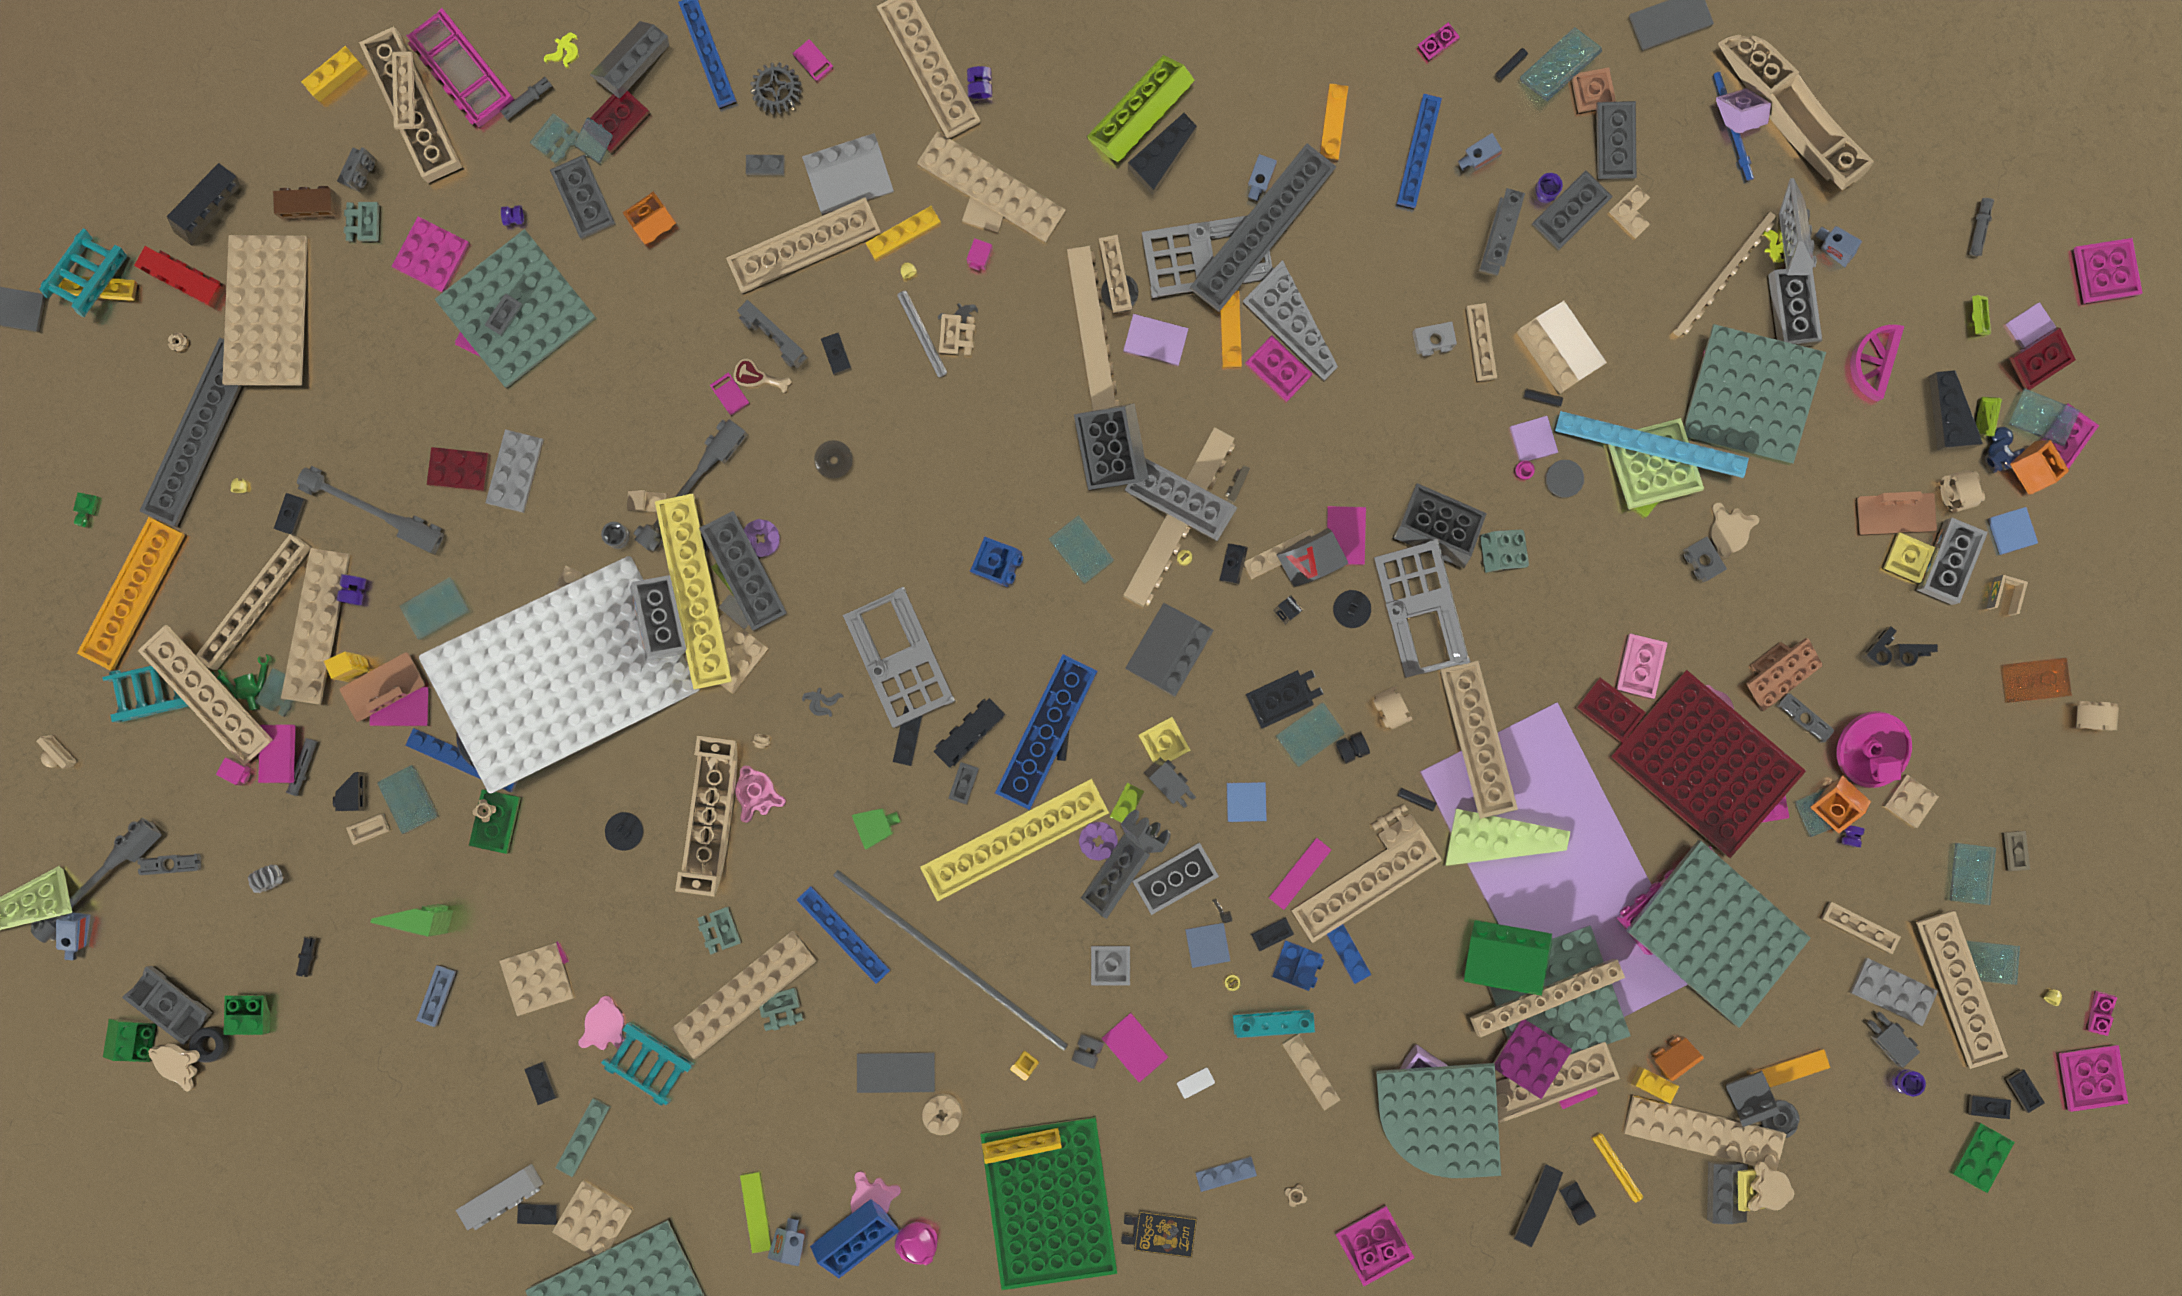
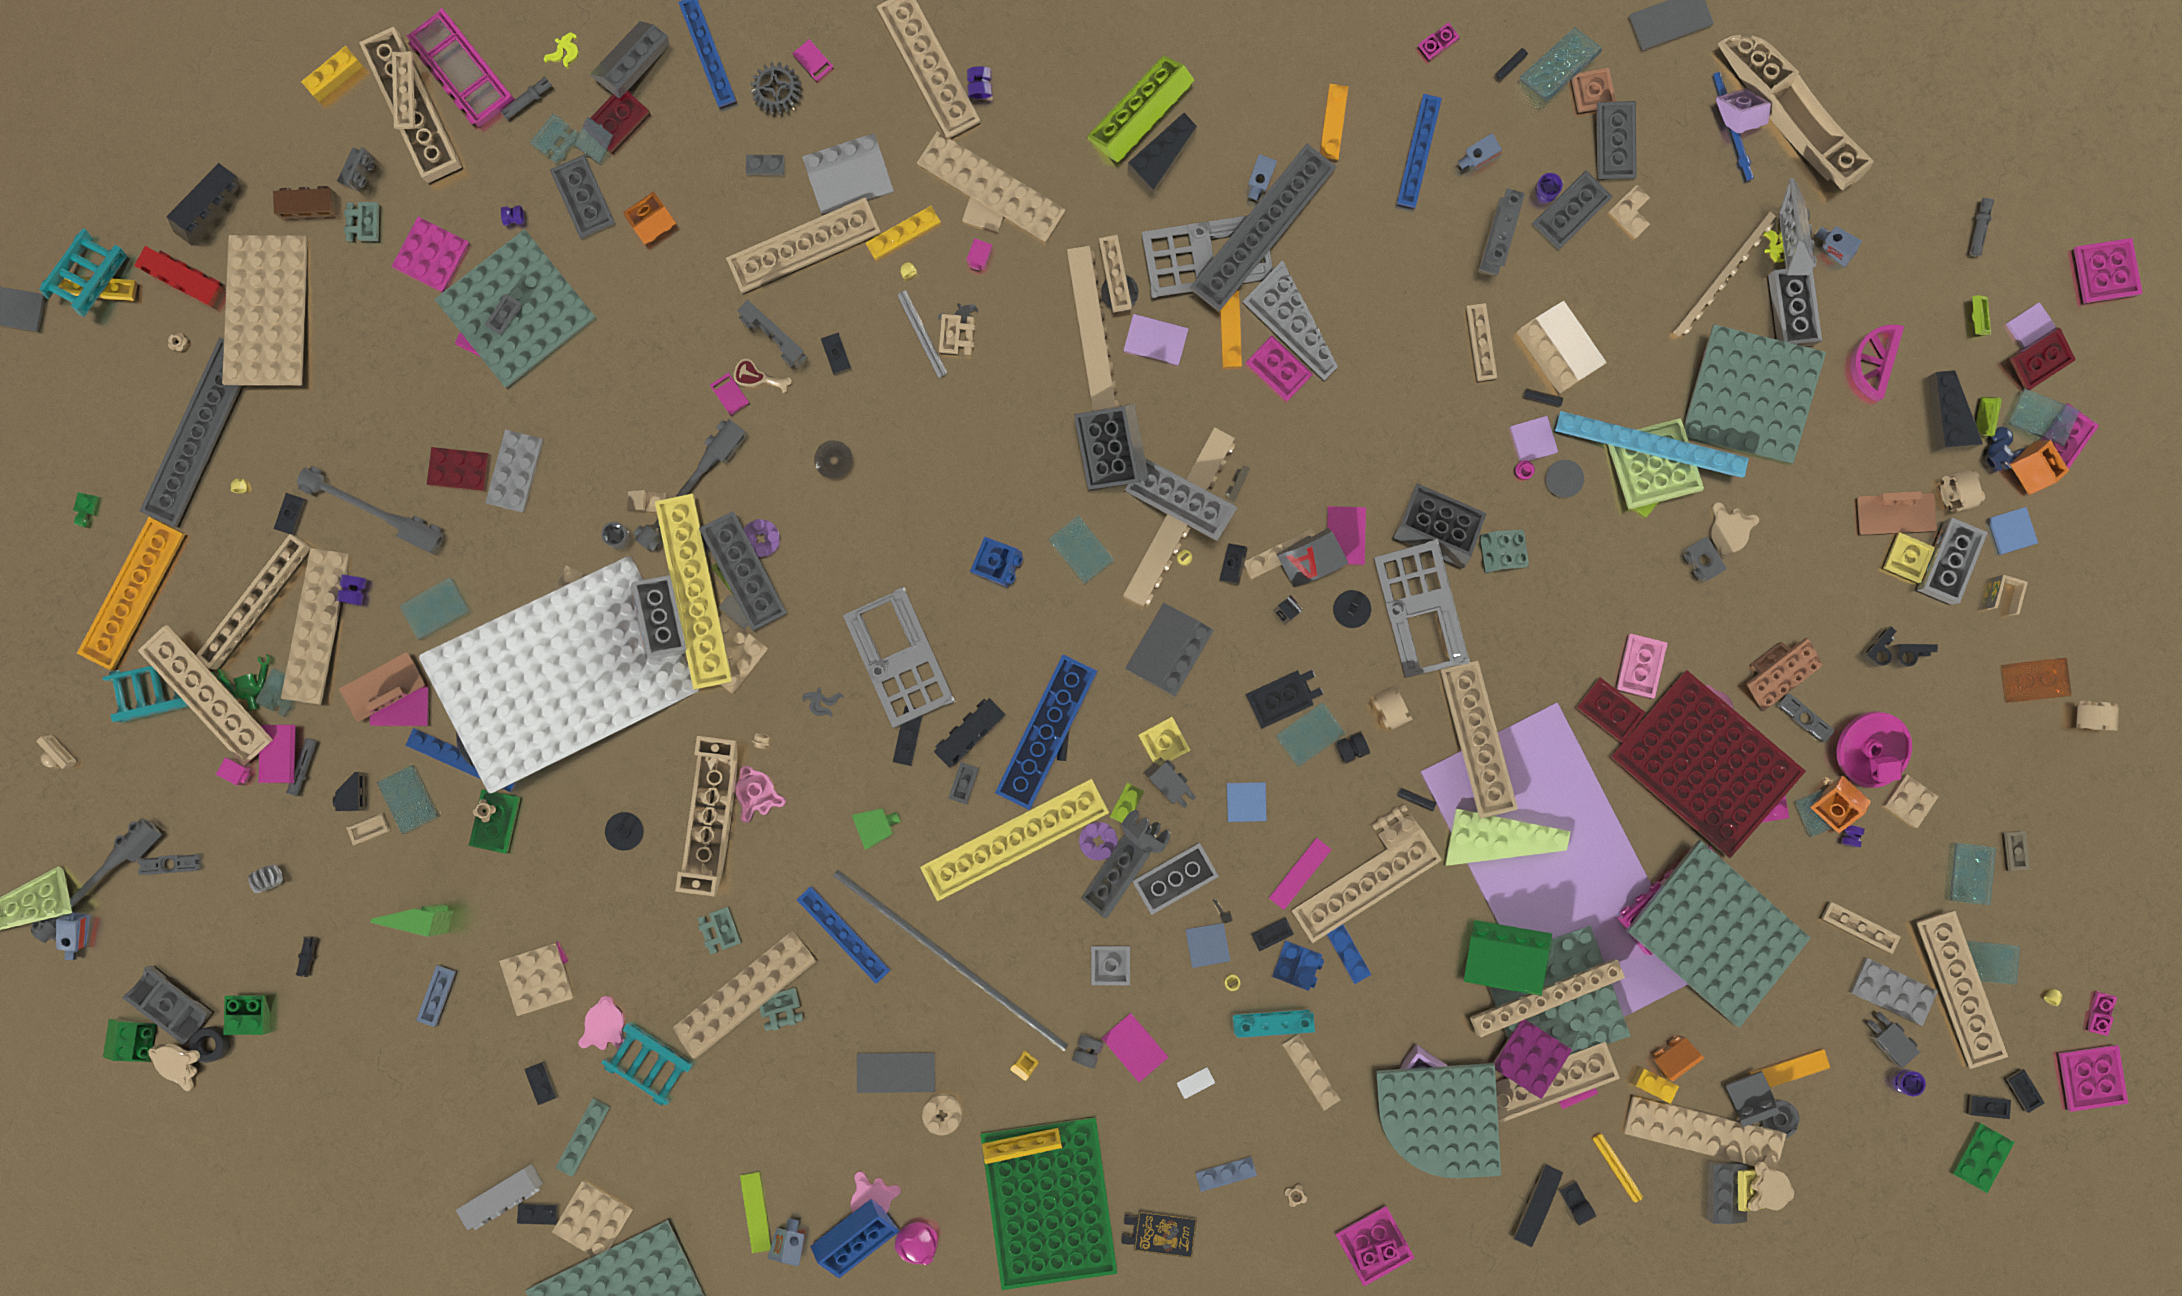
(346, 666): yellow brick -> none
(1443, 331): light grey brick -> none

